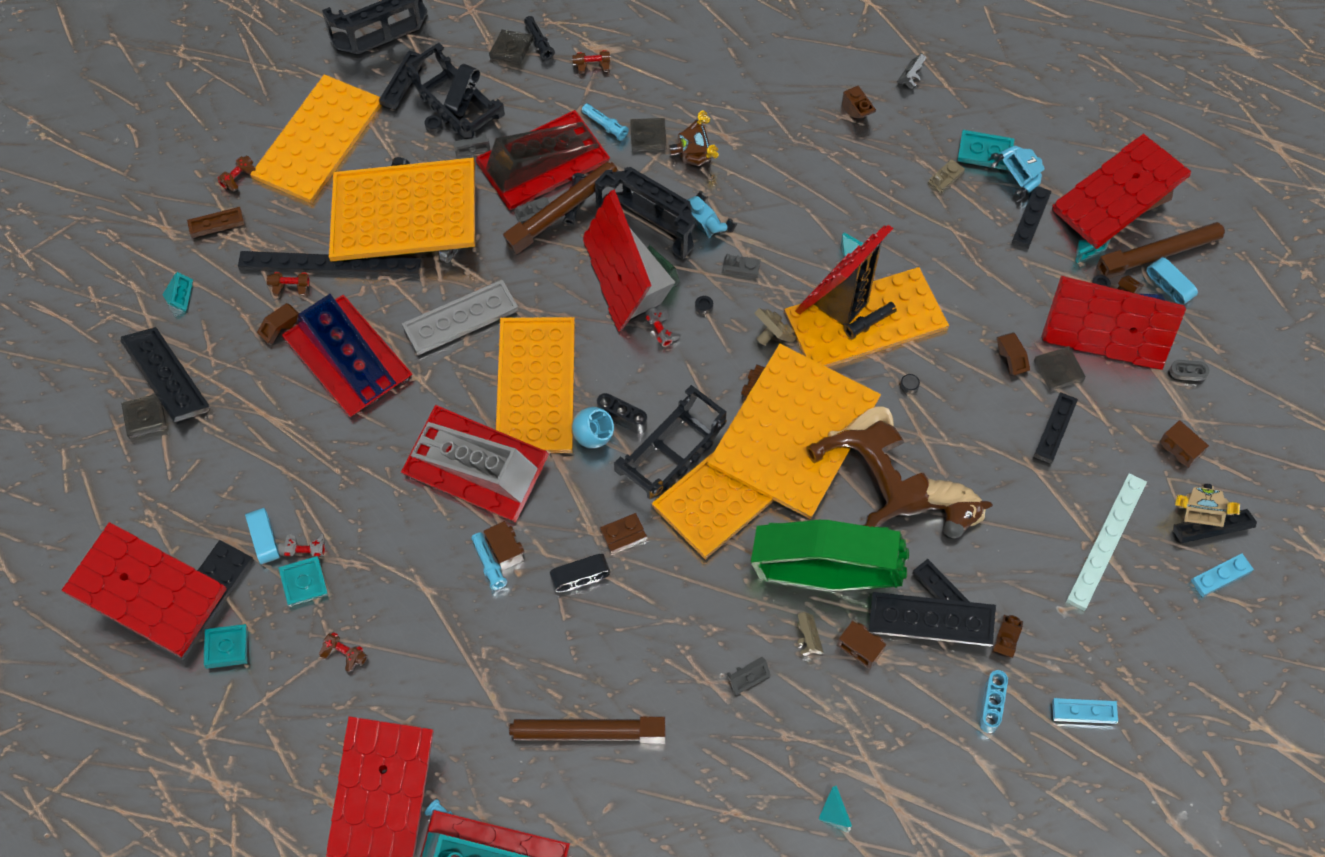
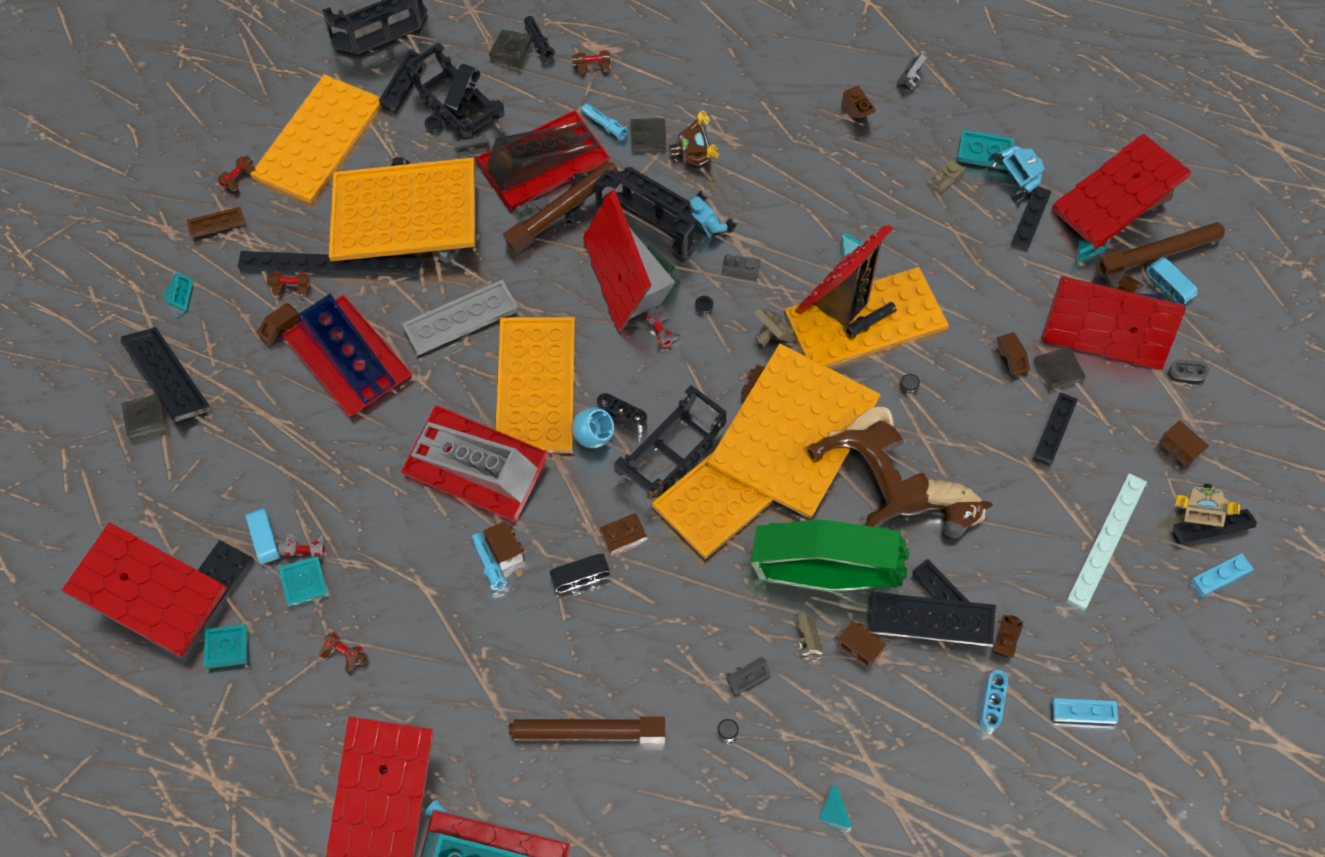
(728, 730): none -> flat silver tile

